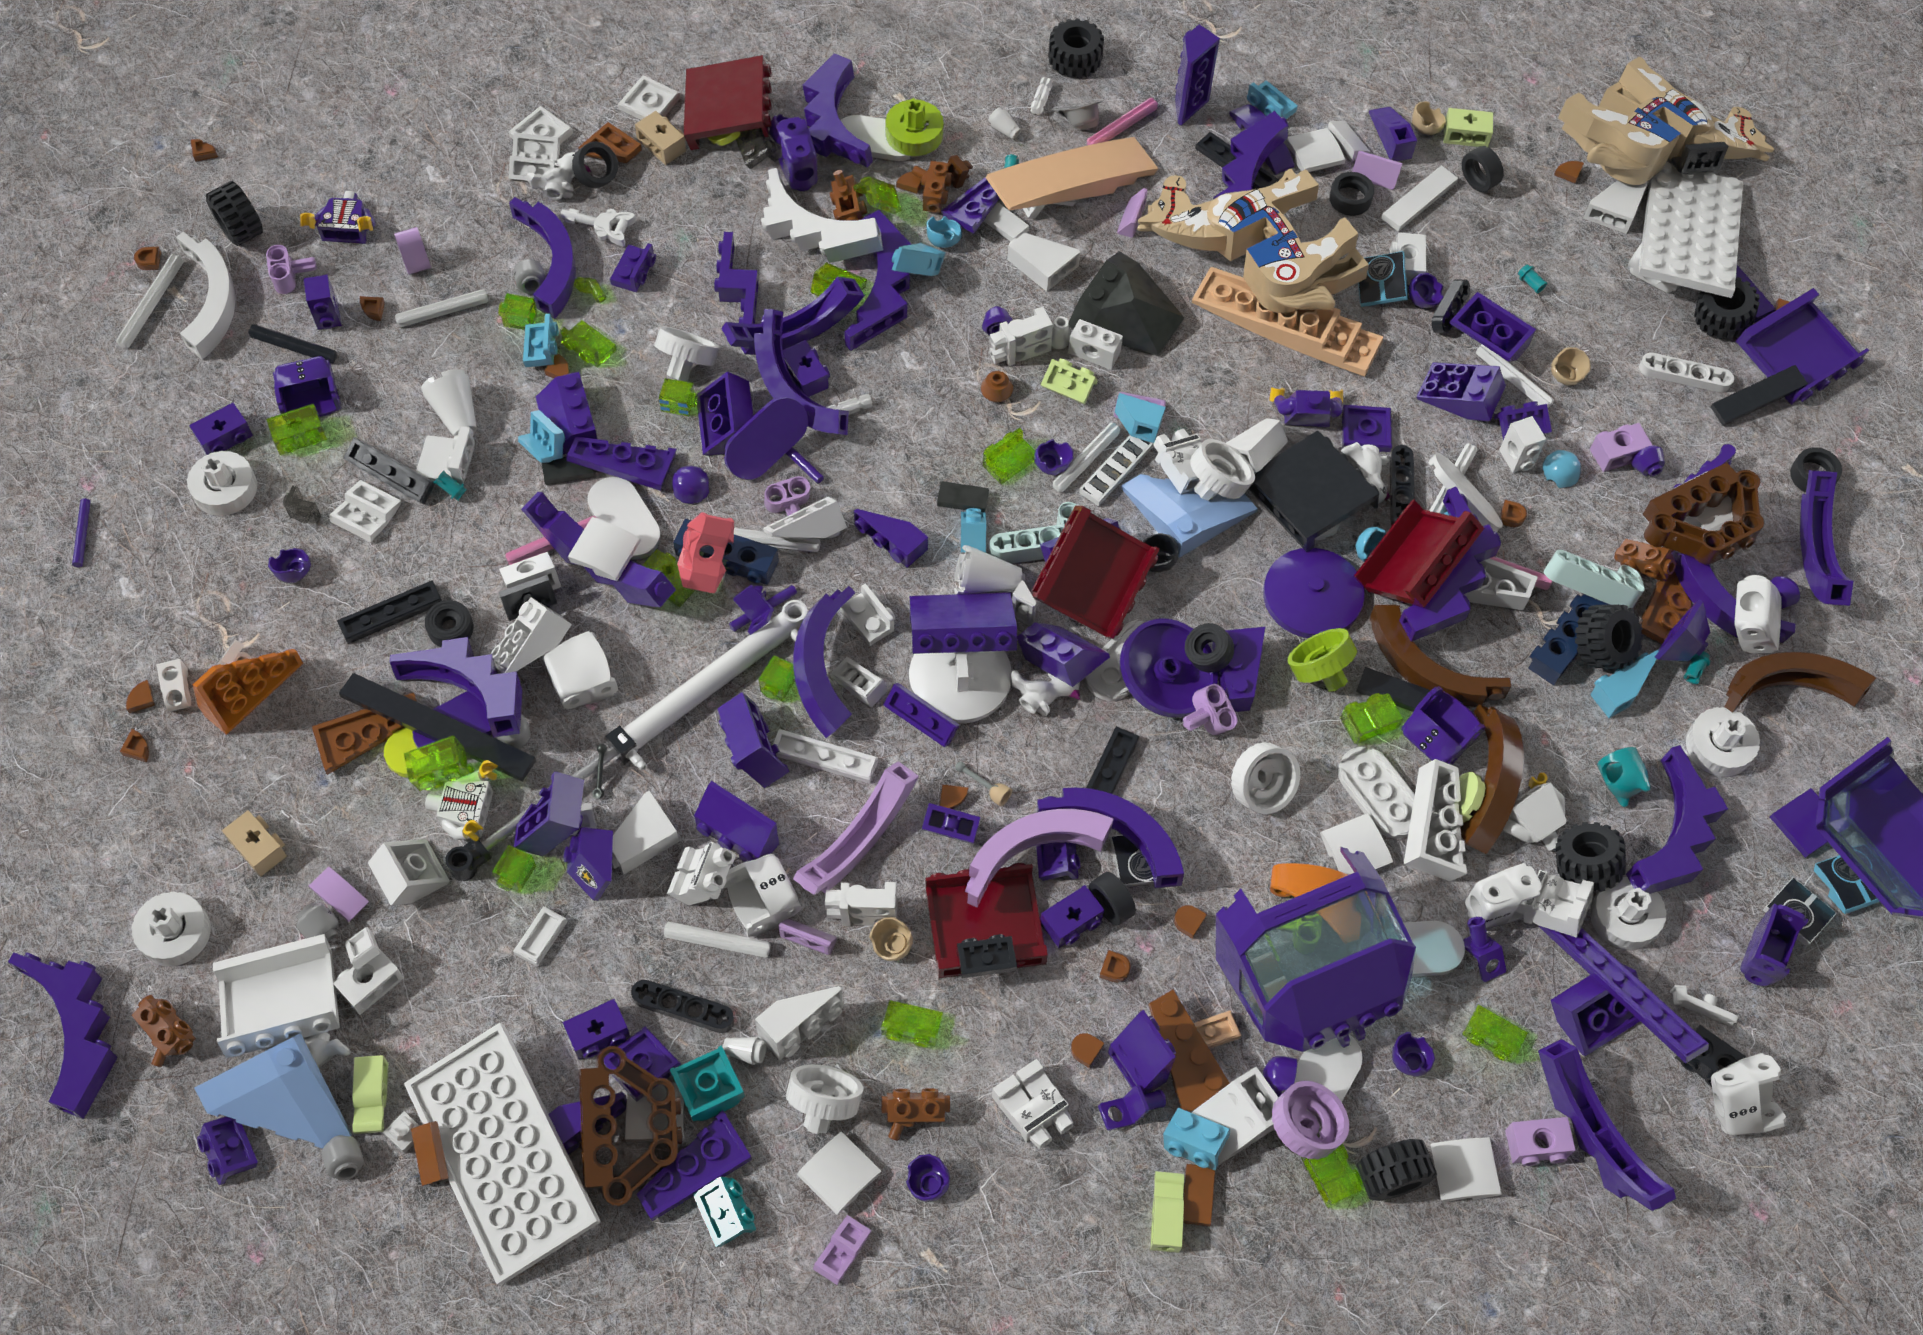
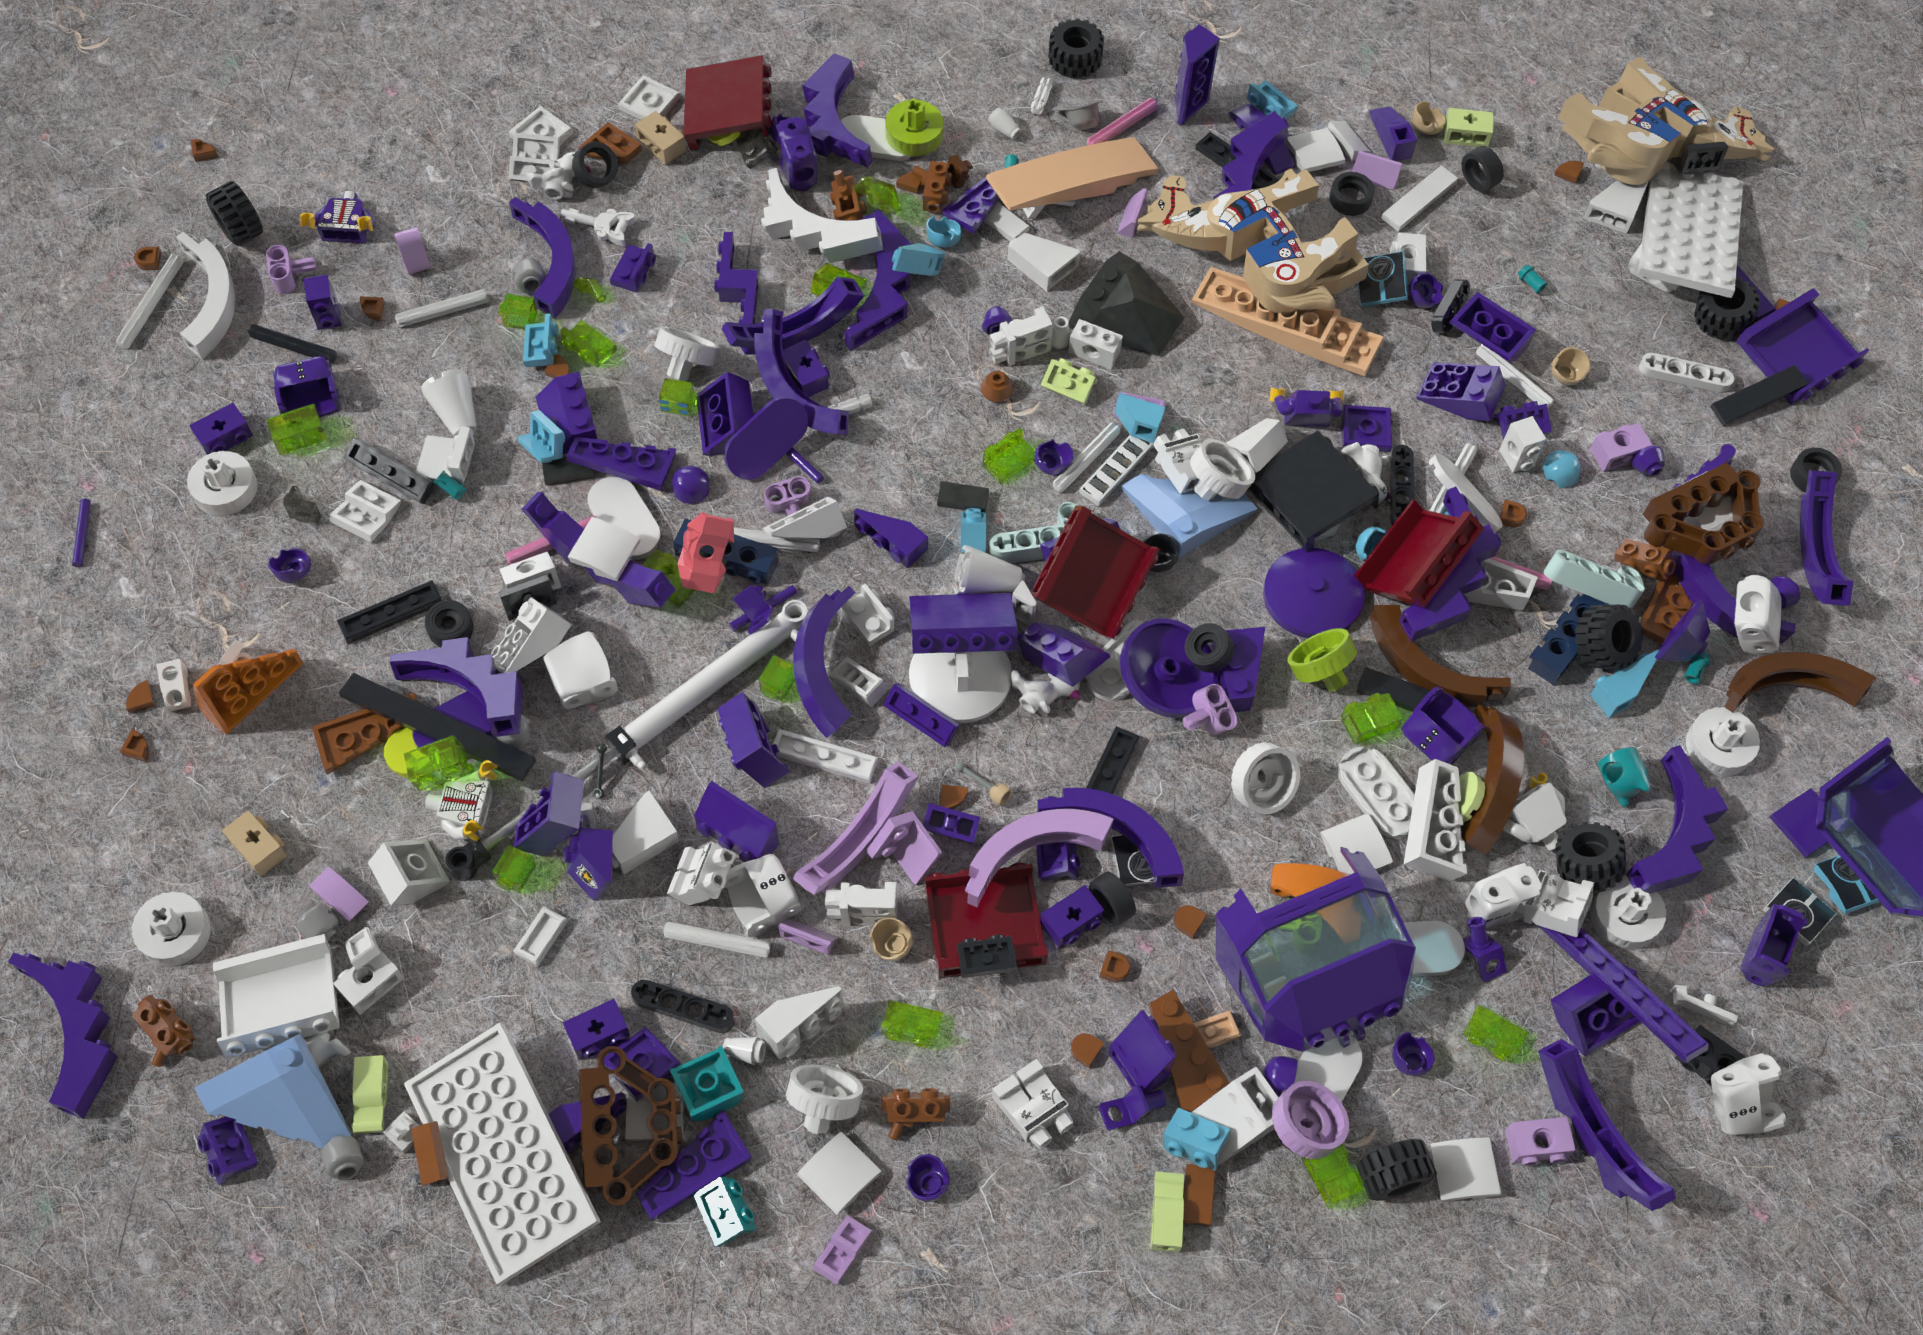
(909, 843): none -> lavender bracket

